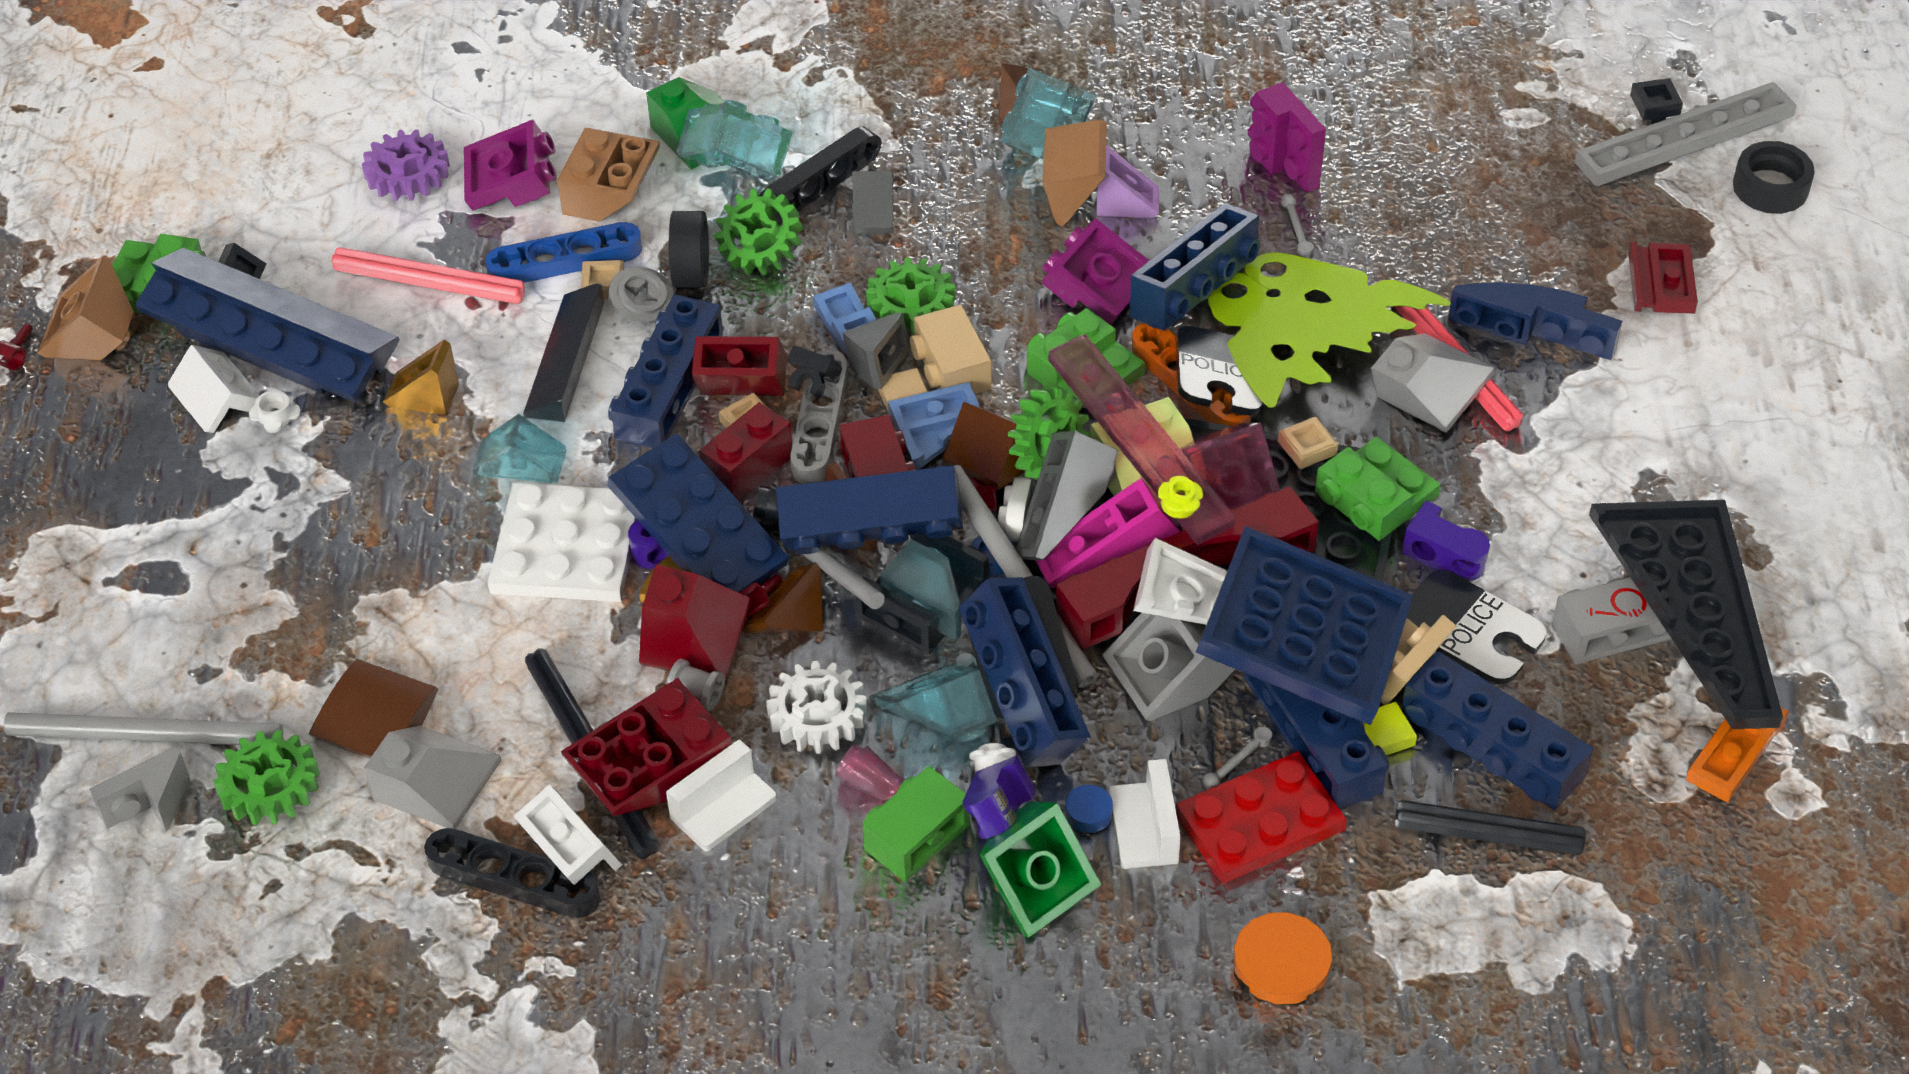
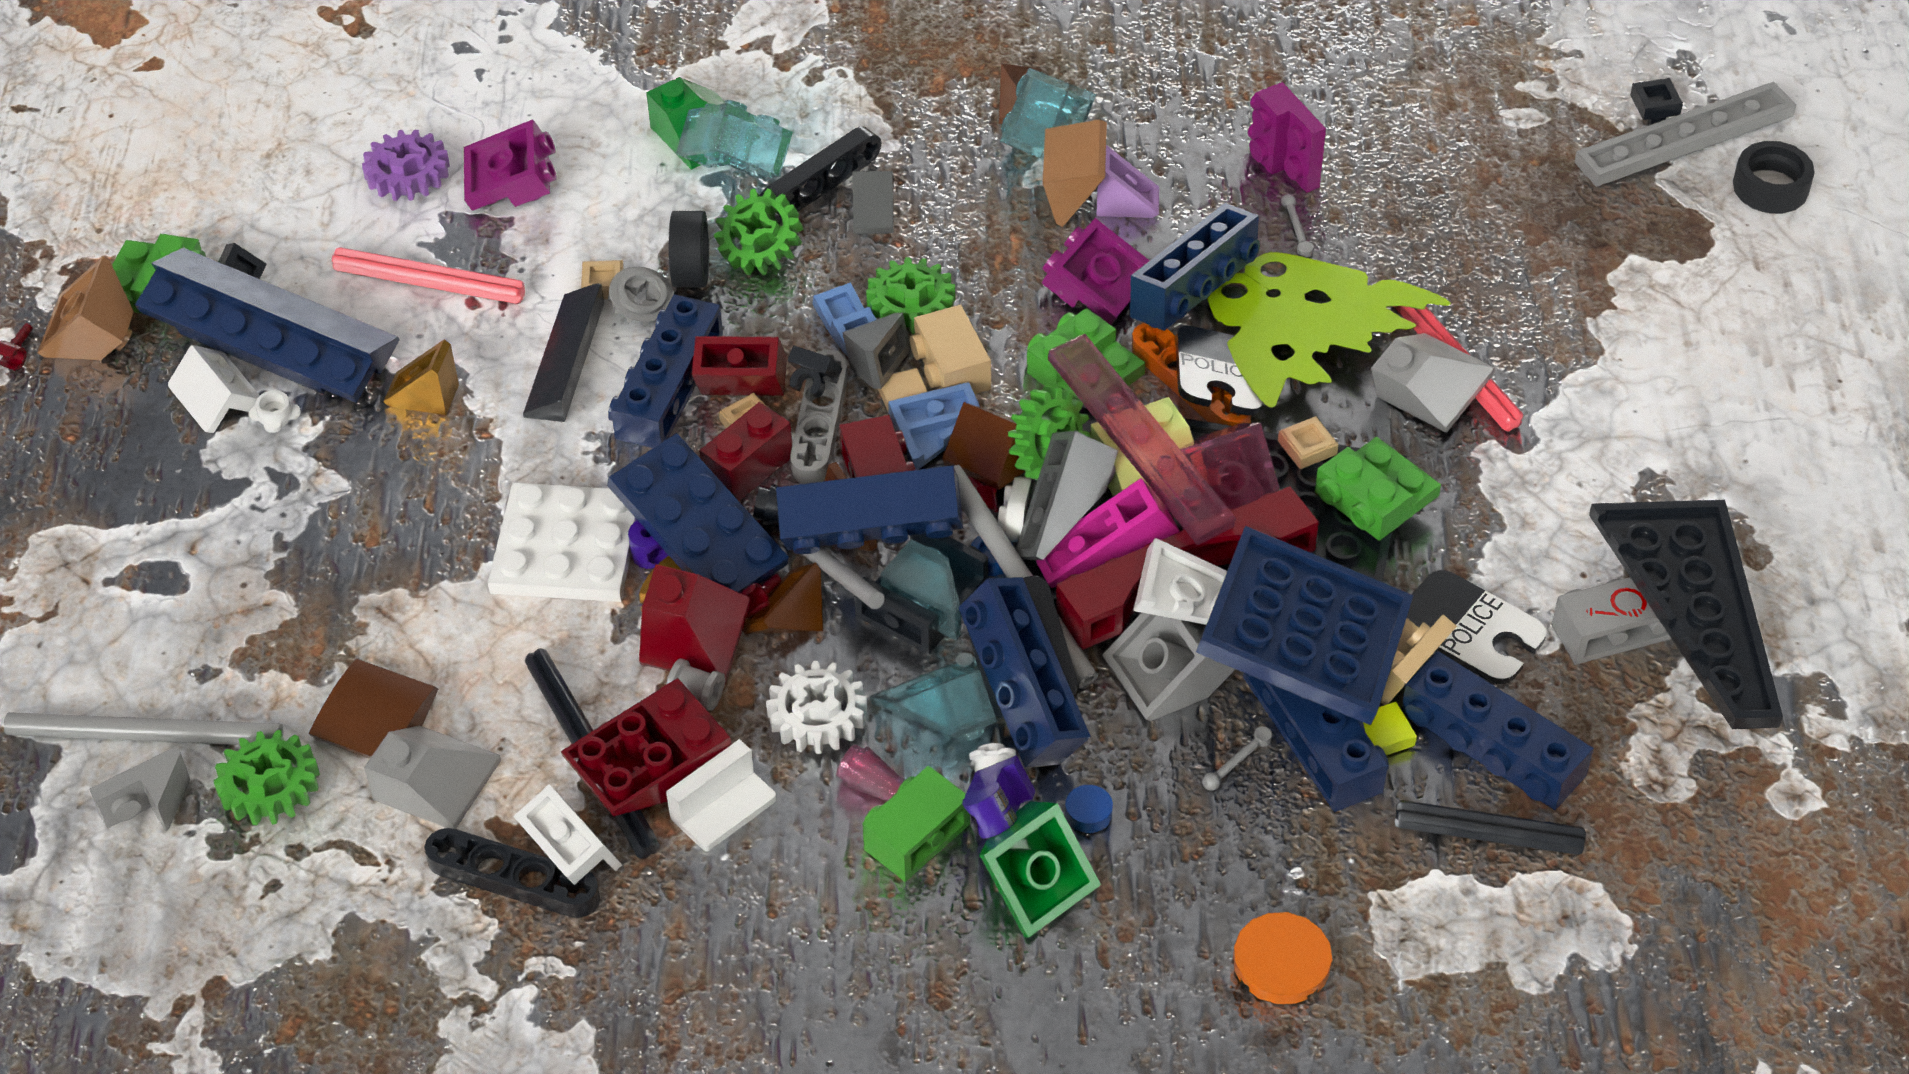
(520, 453): clear light blue slope -> none
(562, 248): blue beam -> none
(604, 173): medium nougat slope -> none
(1146, 819): white panel -> none
(1180, 505): neon yellow plate -> none
(1260, 817): red plate -> none
(1445, 545): dark purple leg -> none
(1525, 310): dark blue slope -> none
(1663, 277): dark red plate -> none
(1730, 758): orange plate -> none

